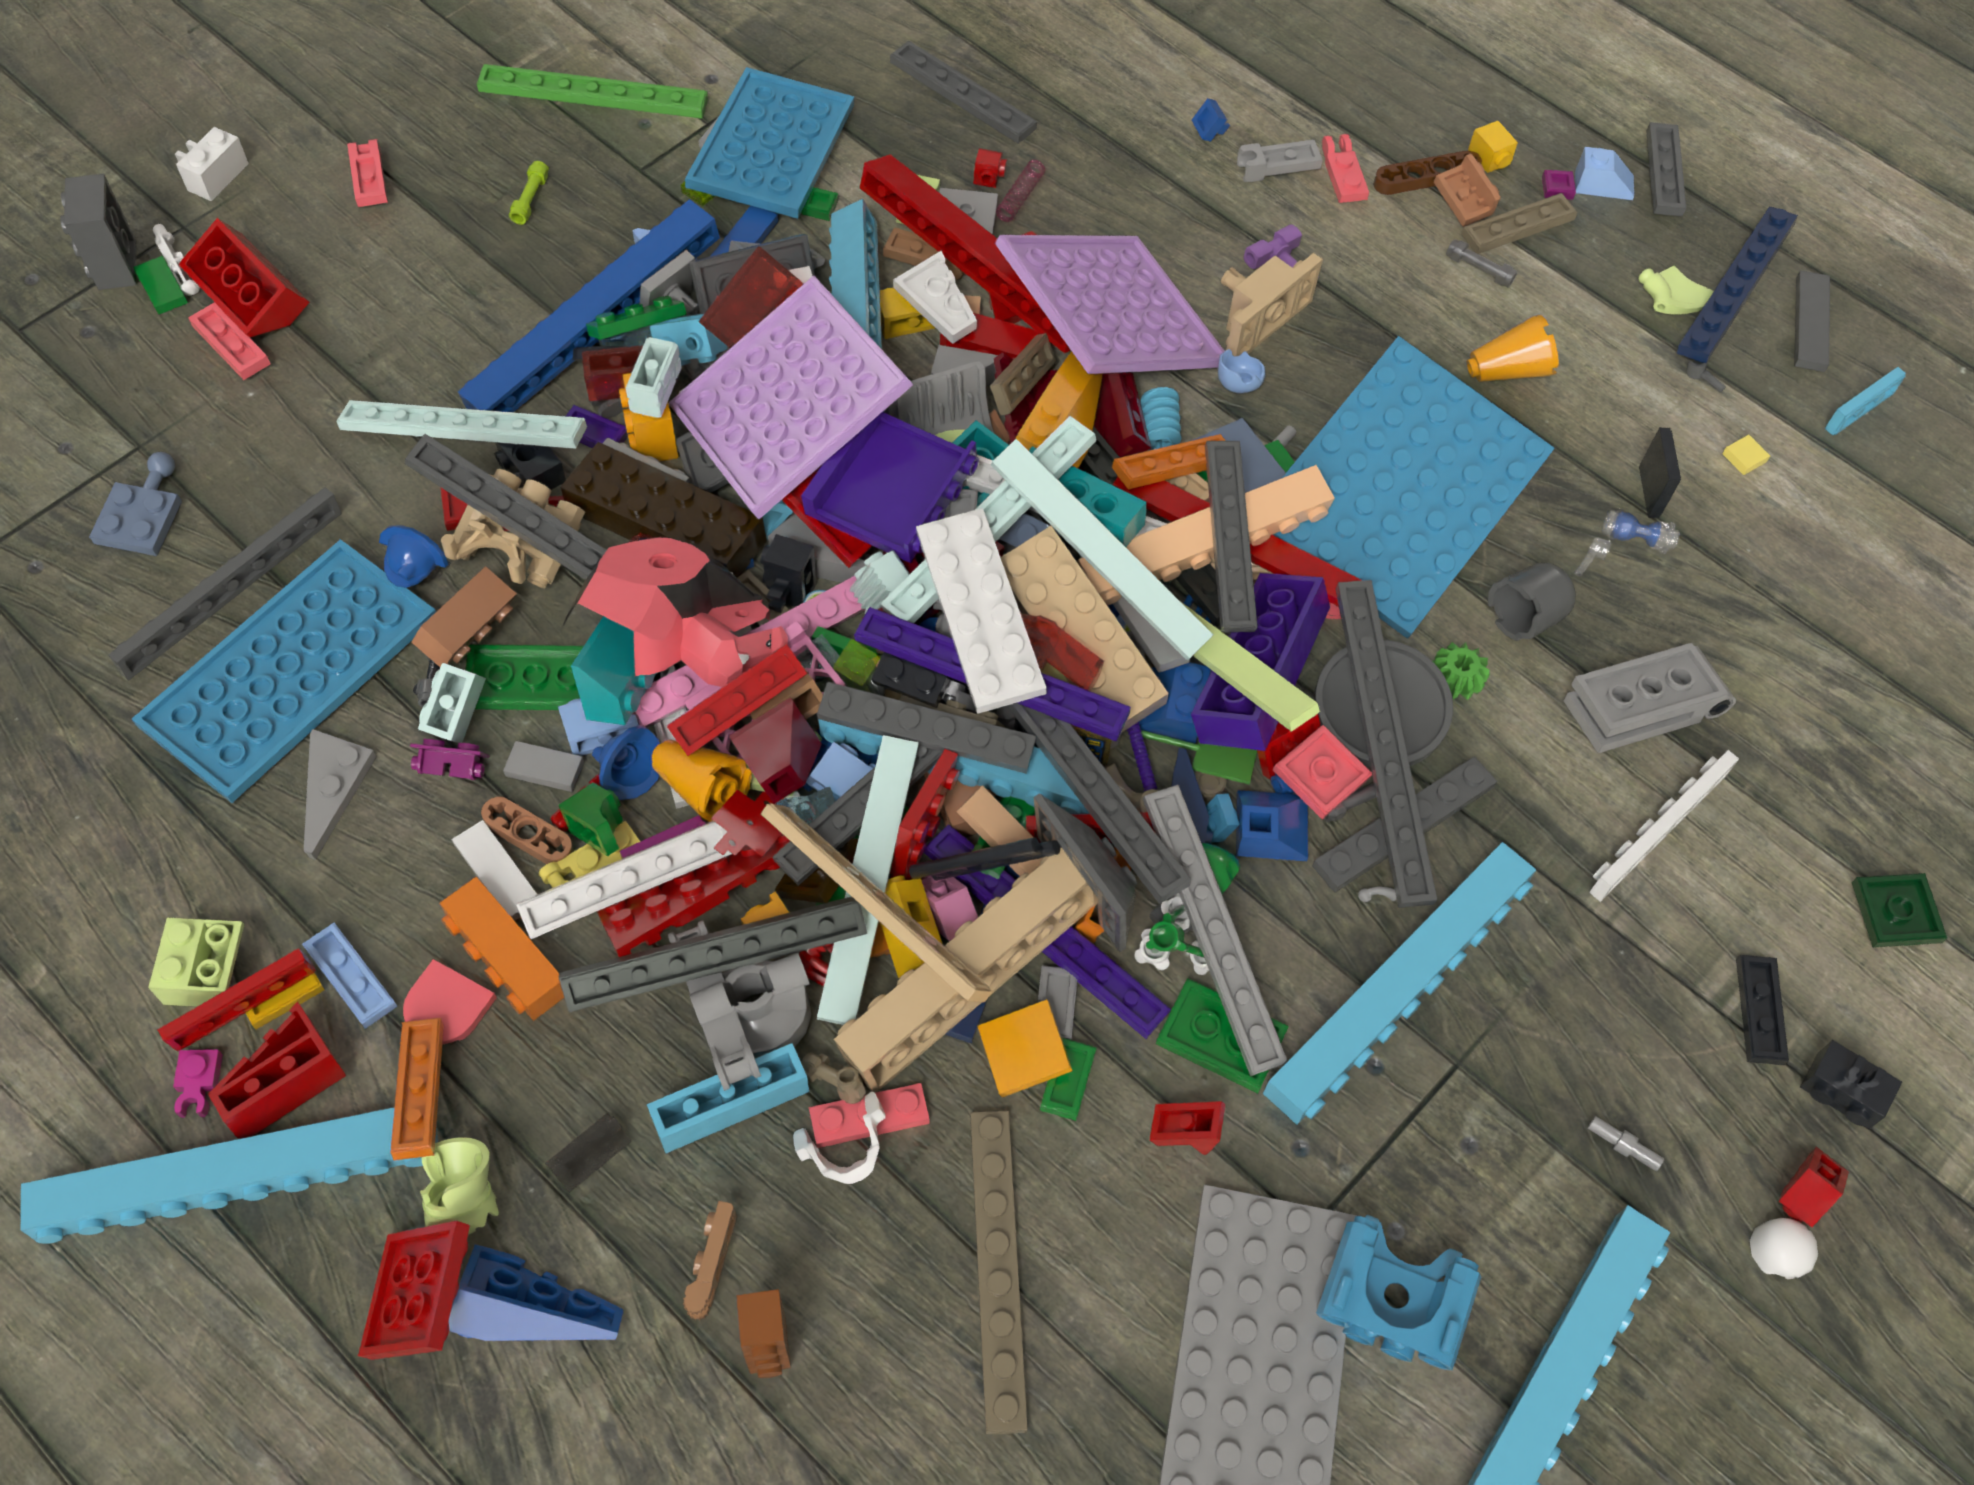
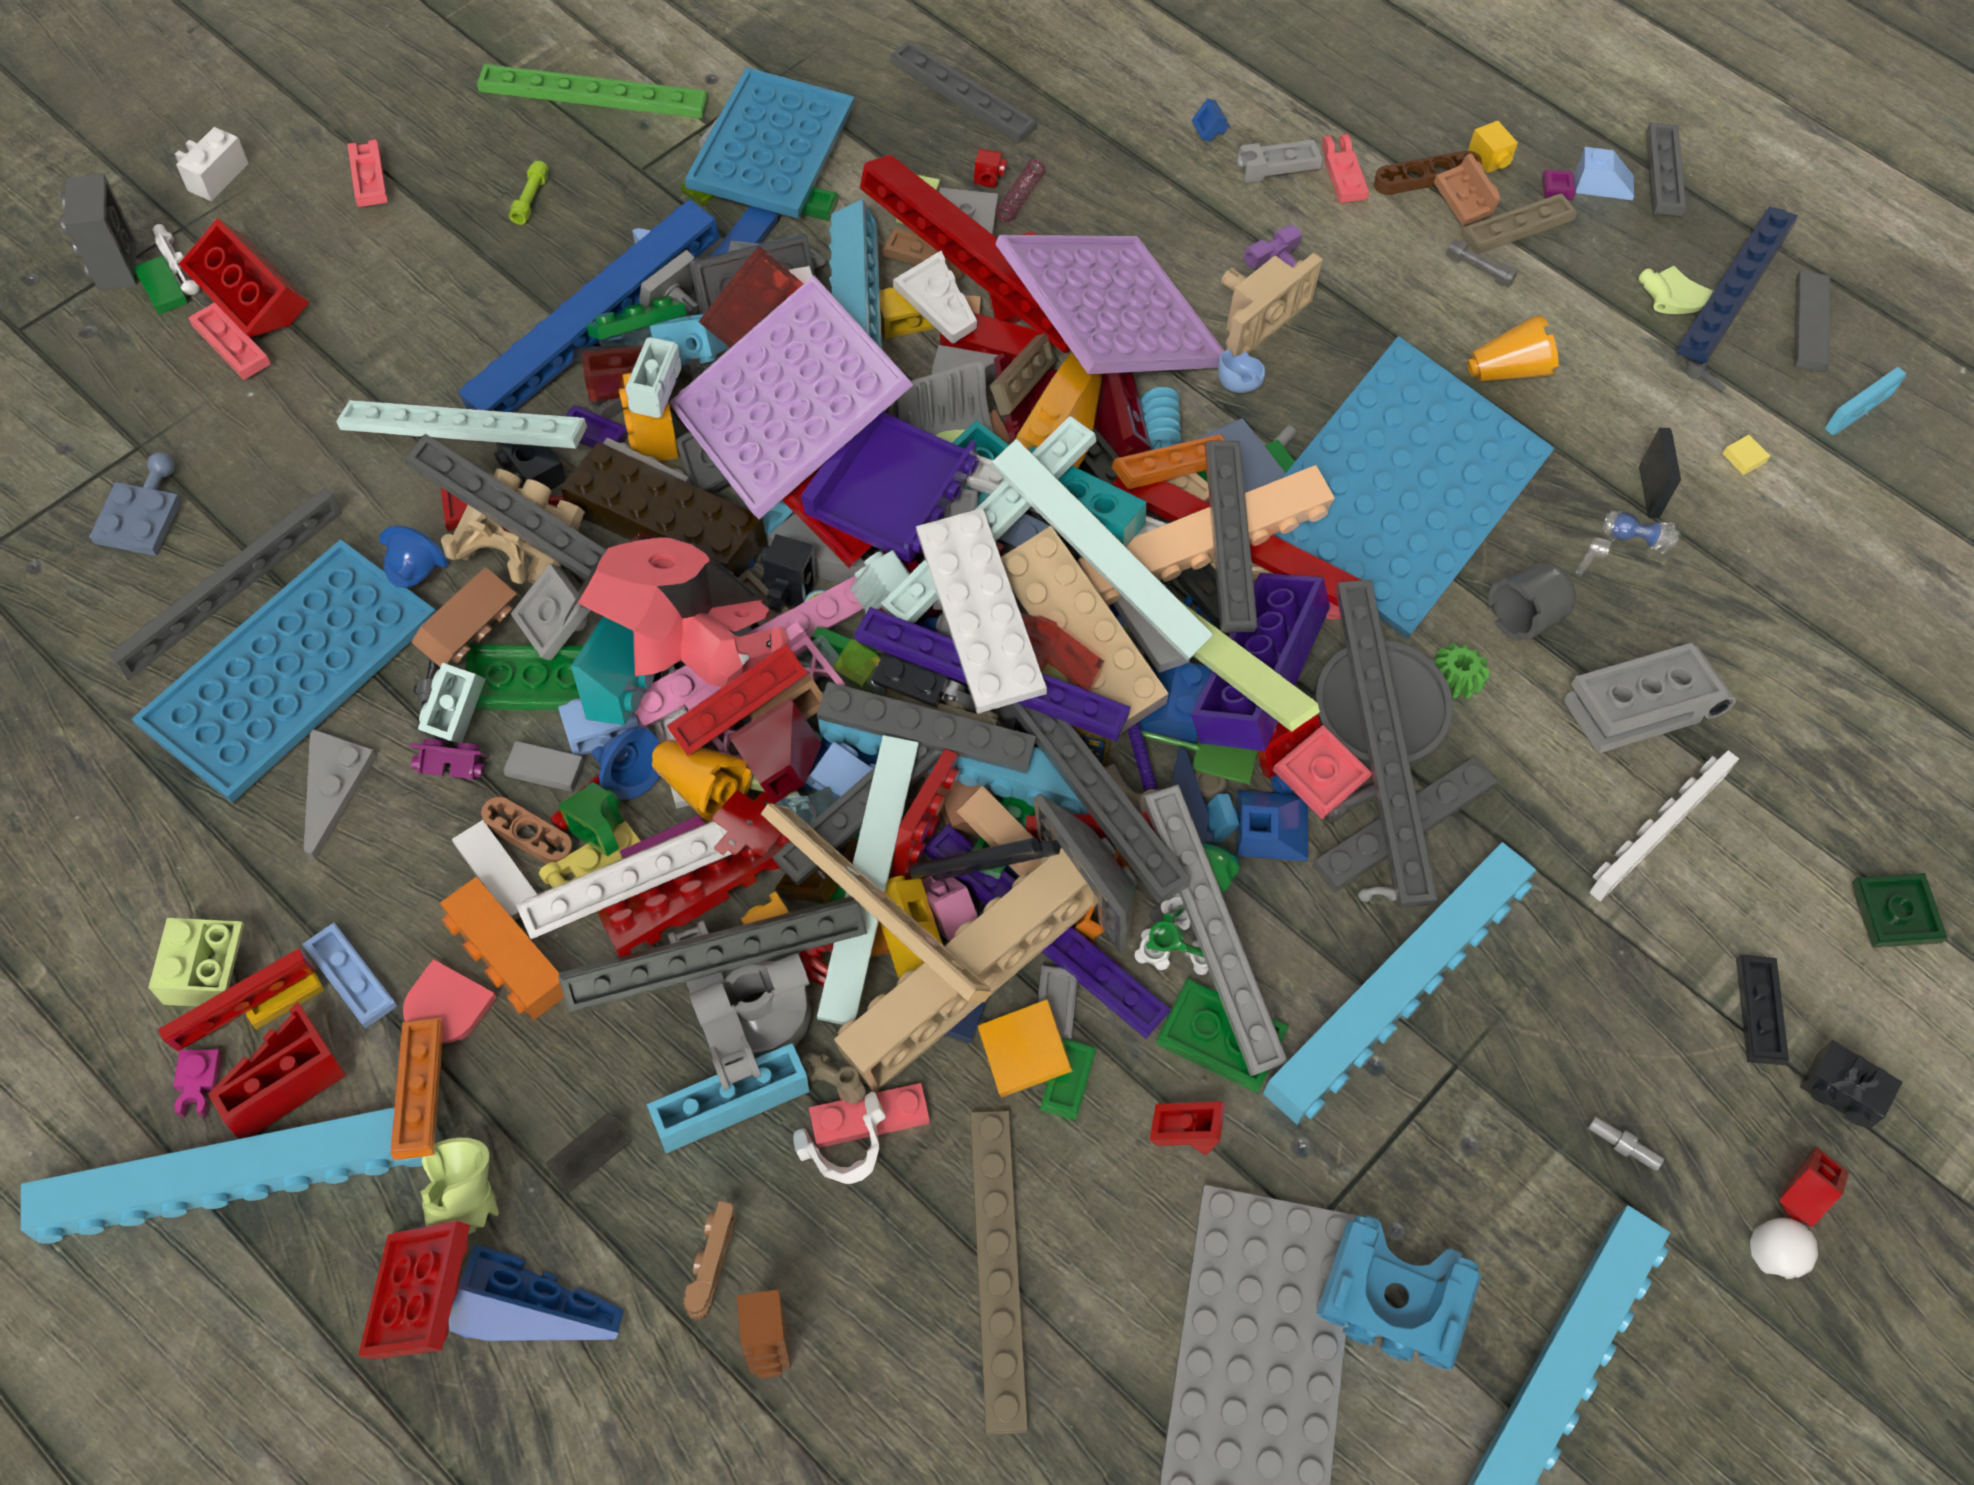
(545, 609): none -> light grey tile

